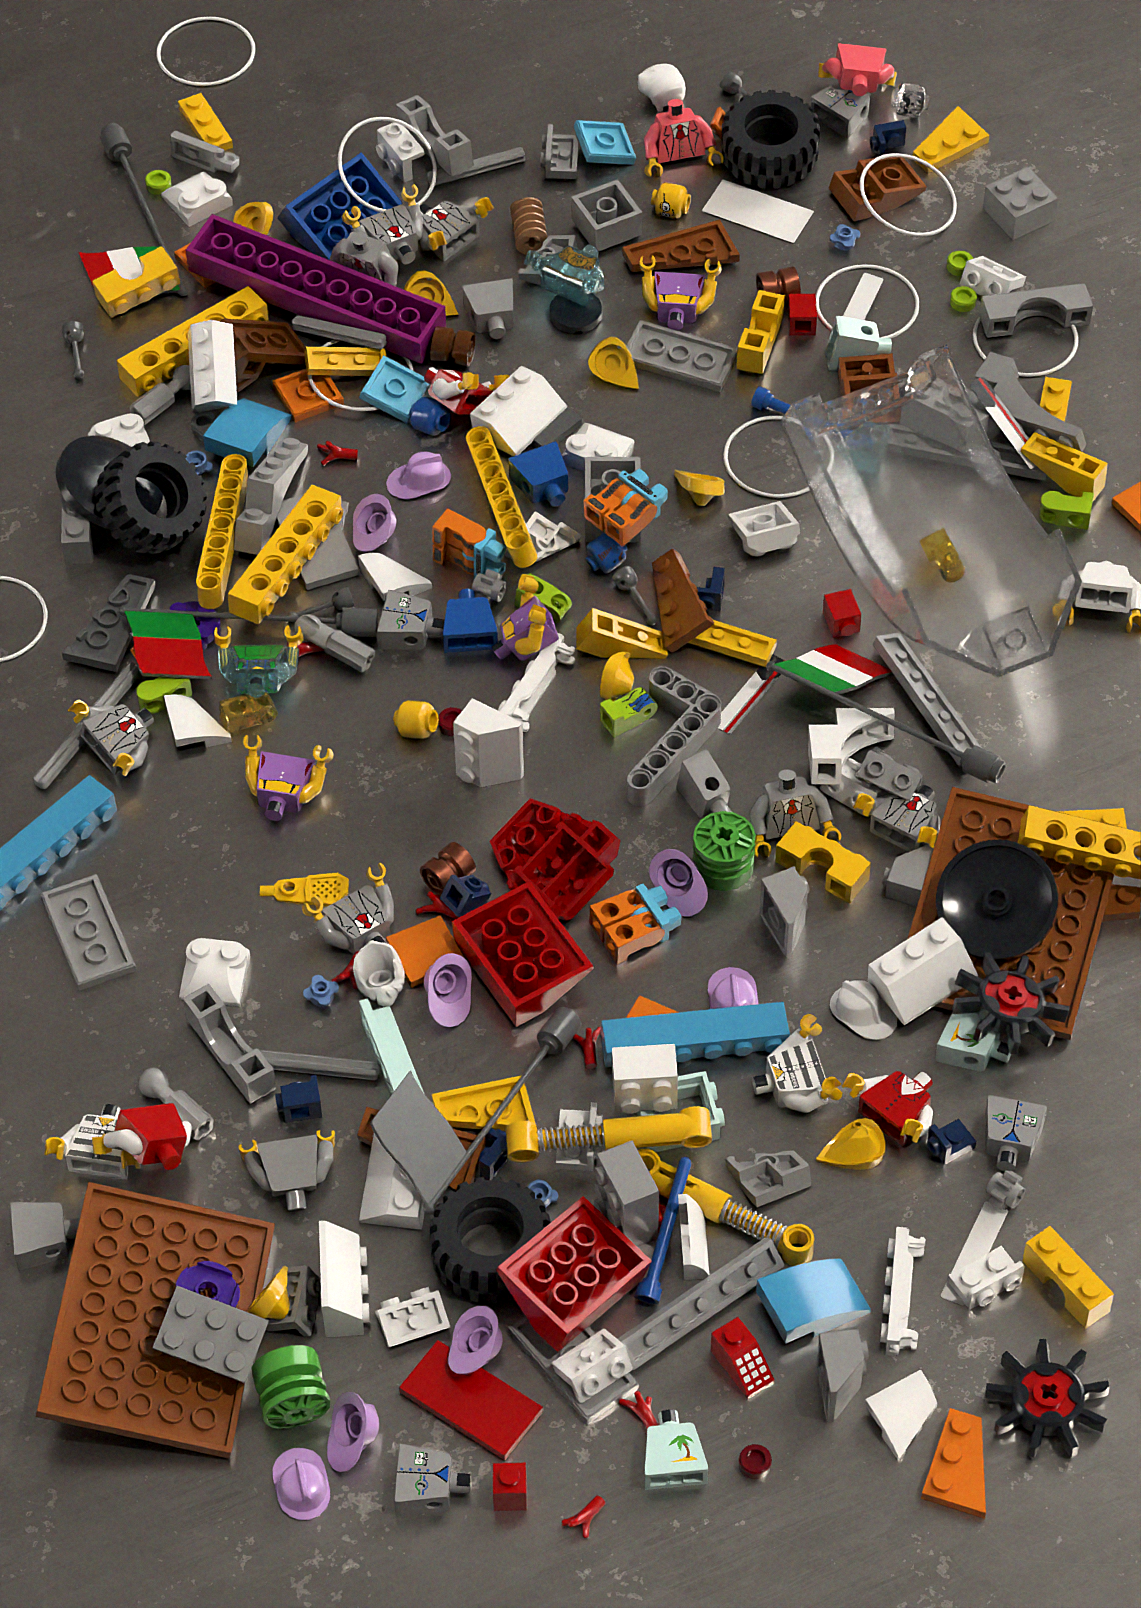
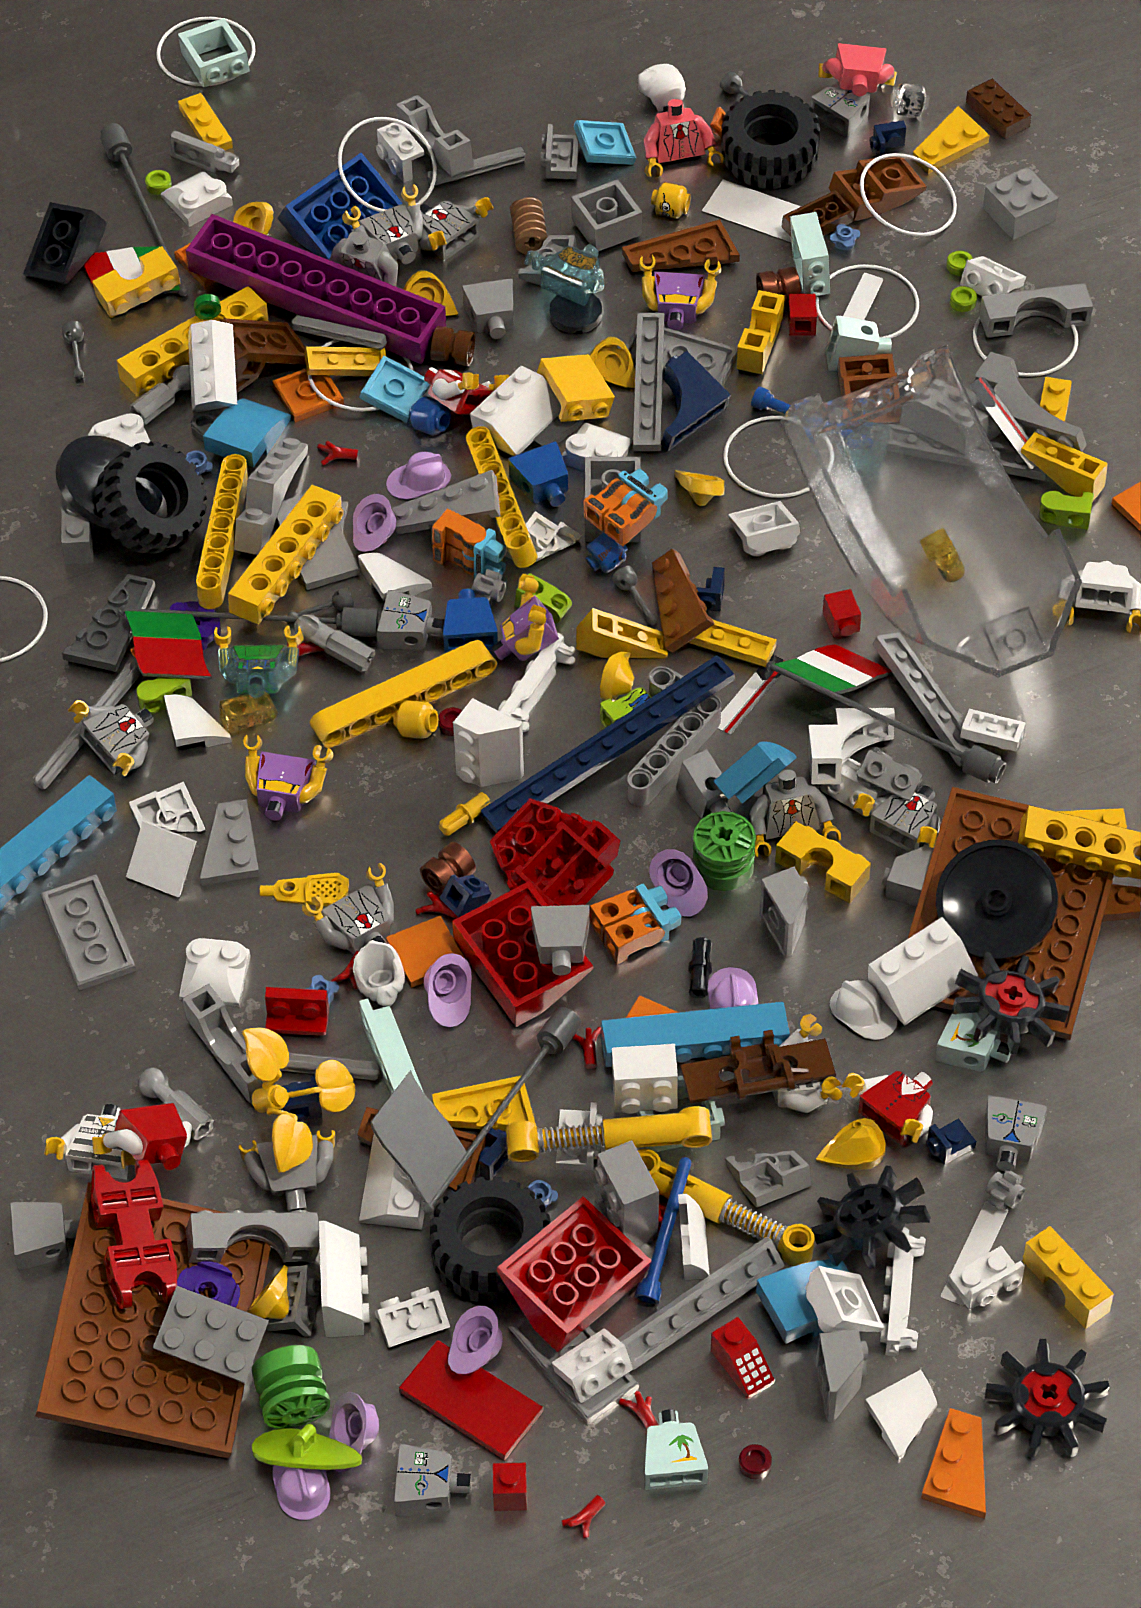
(64, 243): none -> black slope
(137, 1255): none -> red piece
(161, 859): none -> white piece
(169, 810): none -> white slope
(206, 39): none -> light aqua window
(207, 306): none -> green tile
(230, 845): none -> light grey wing
(291, 1139): none -> yellow plant
(291, 1234): none -> light grey arch
(297, 1011): none -> red bracket
(304, 1450): none -> lime shield
(423, 683): none -> yellow beam
(463, 814): none -> yellow axle
(468, 498): none -> light grey wing
(560, 935): none -> light grey torso
(577, 387): none -> yellow panel
(612, 741): none -> dark blue plate
(648, 382): none -> light grey plate
(697, 397): none -> dark blue arch
(700, 967): none -> black pin
(754, 770): none -> dark azure slope
(755, 1064): none -> reddish brown piece
(810, 254): none -> light aqua window
(830, 210): none -> reddish brown piece
(841, 1301): none -> white slope
(870, 1217): none -> black gear
(993, 730): none -> white bracket
(998, 108): none -> reddish brown piece

